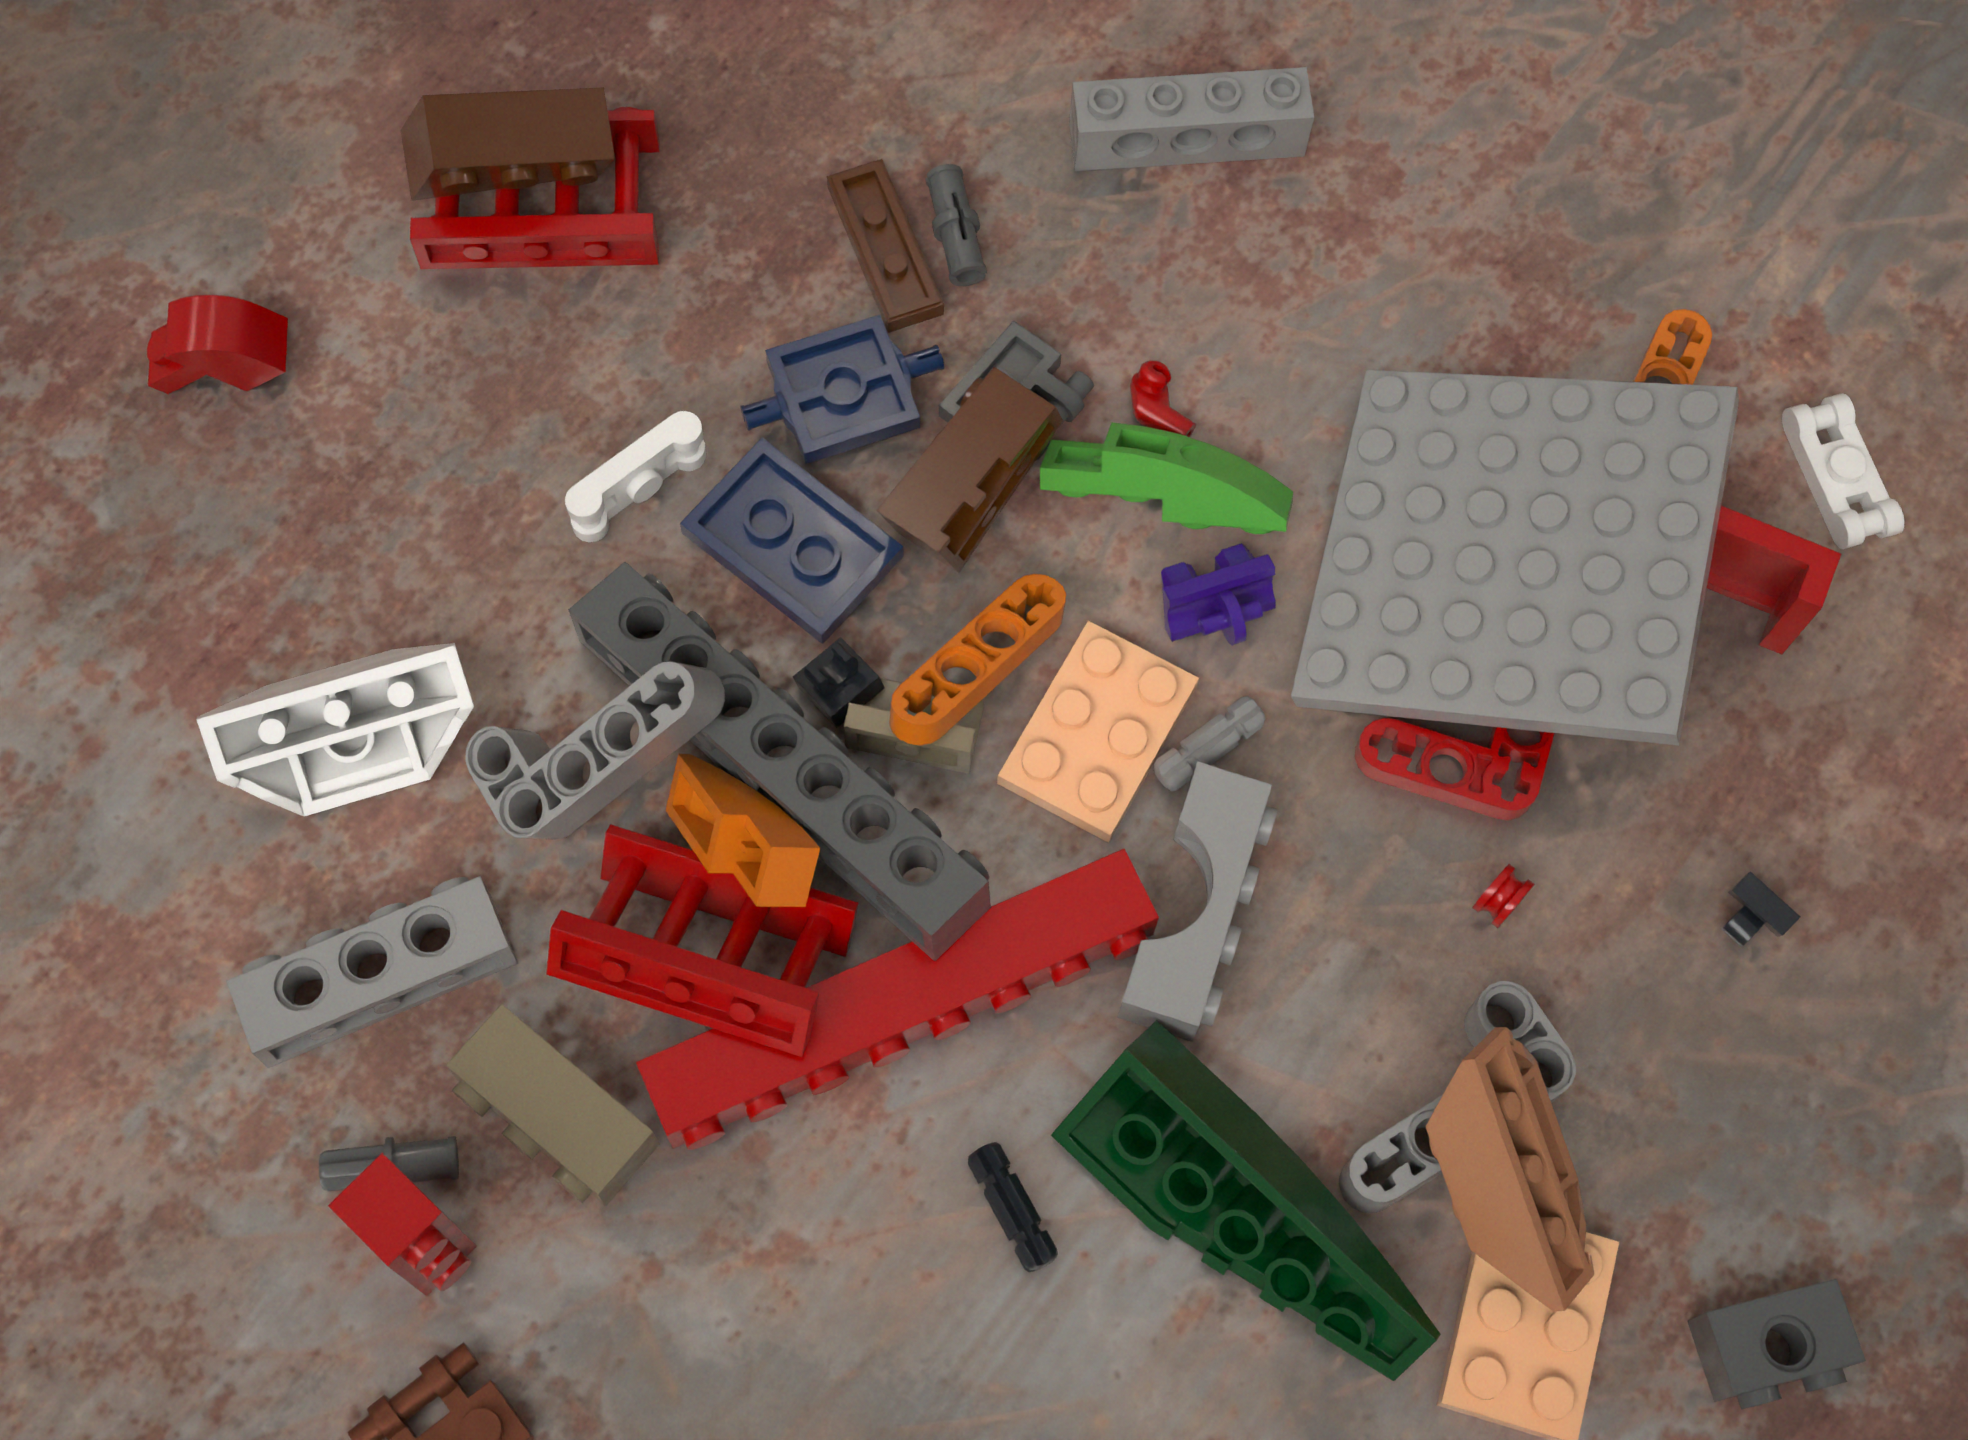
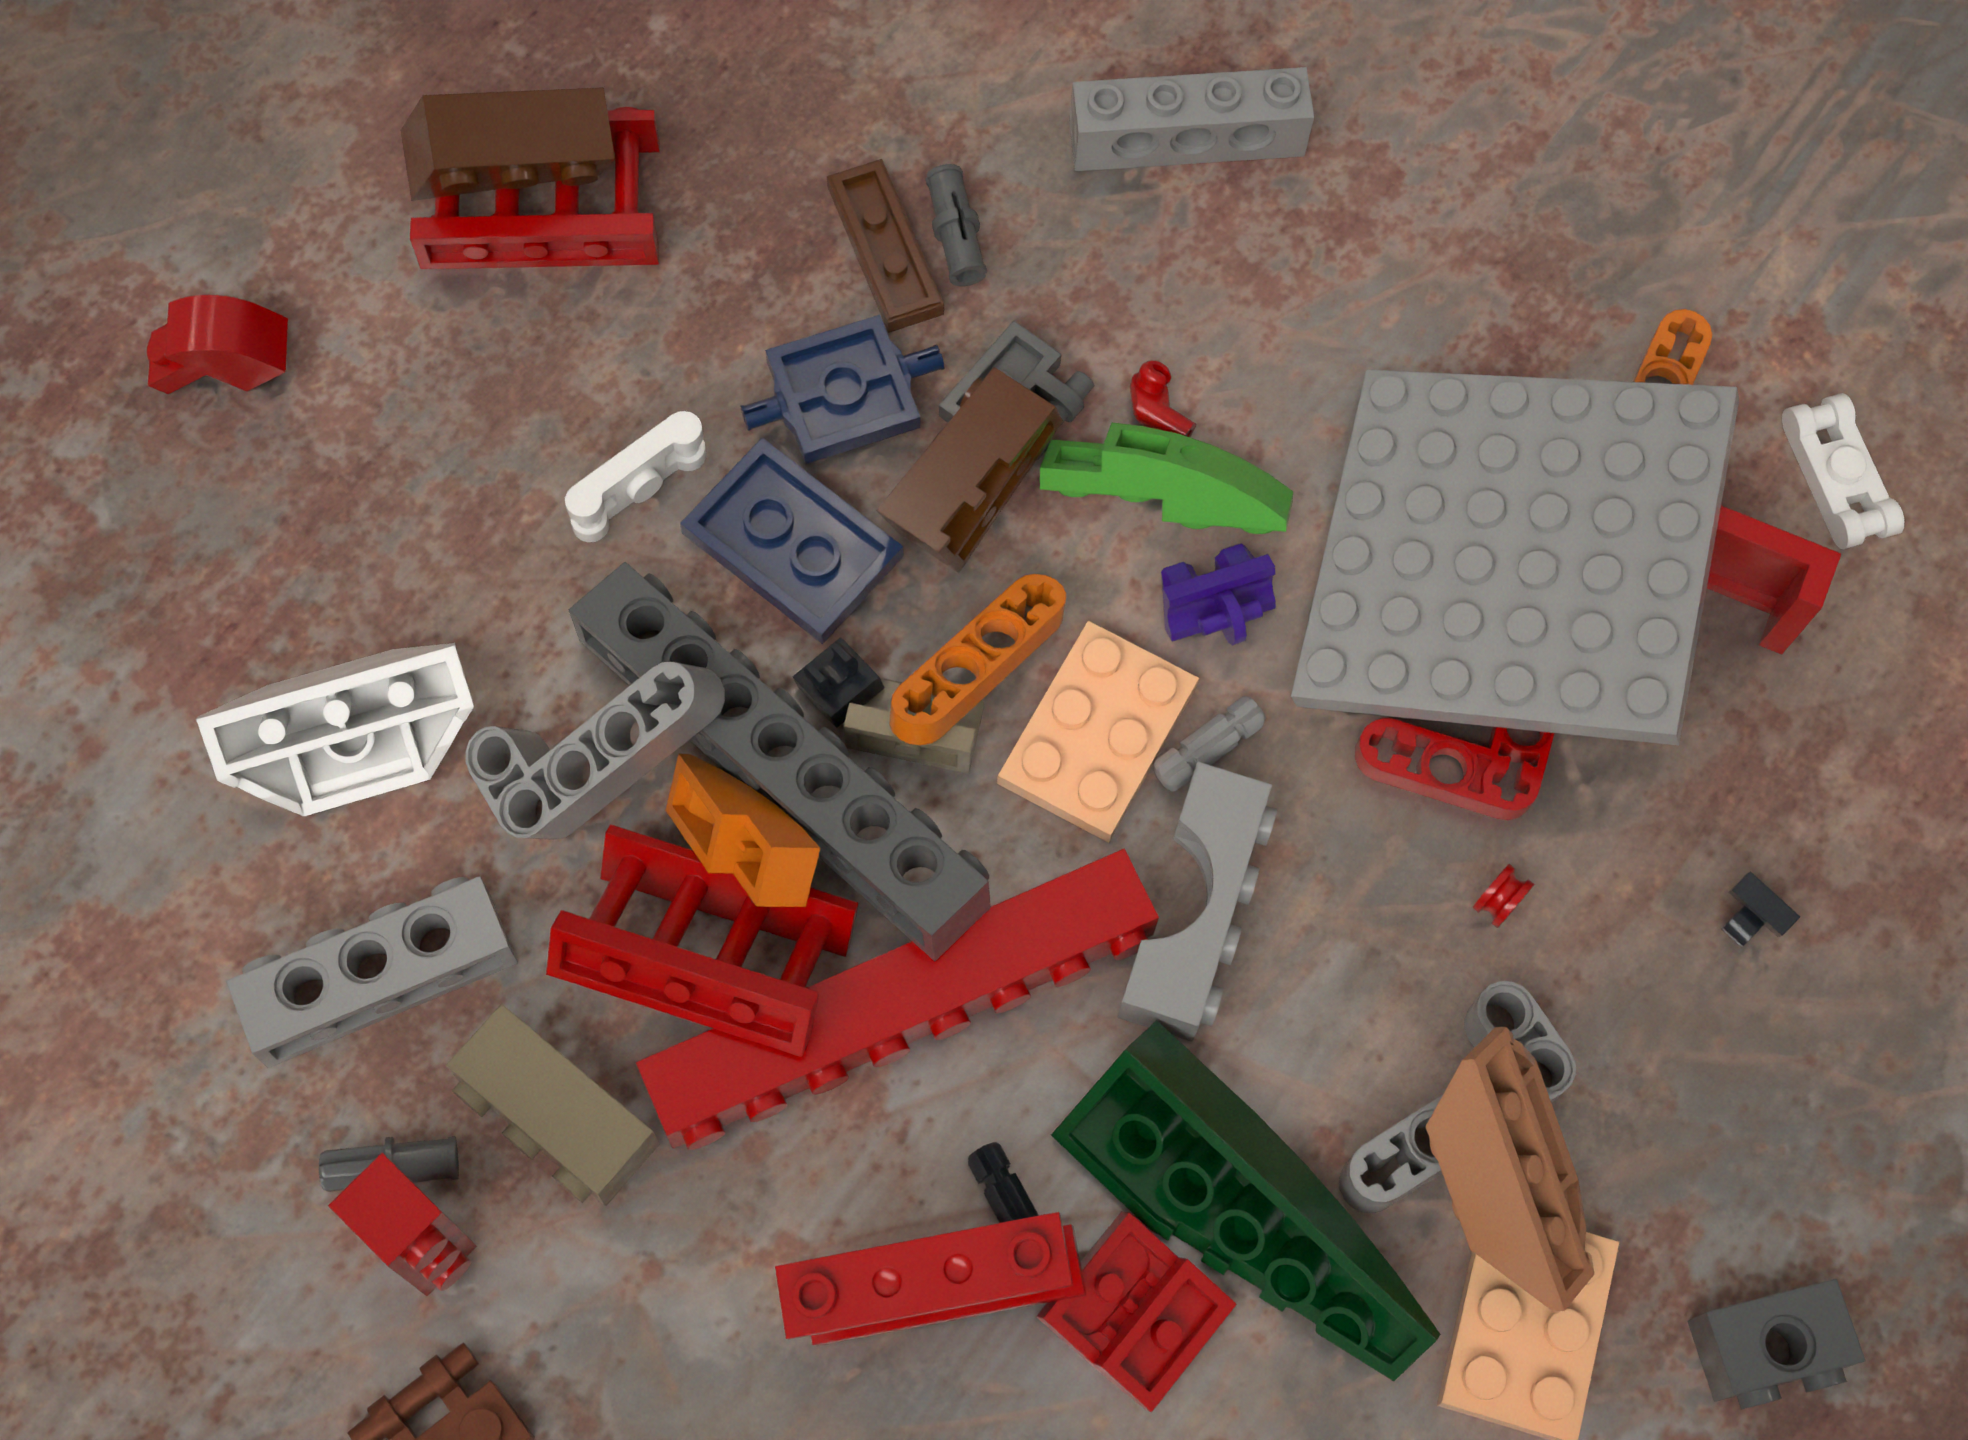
(930, 1280): none -> red fence
(1140, 1311): none -> red slope

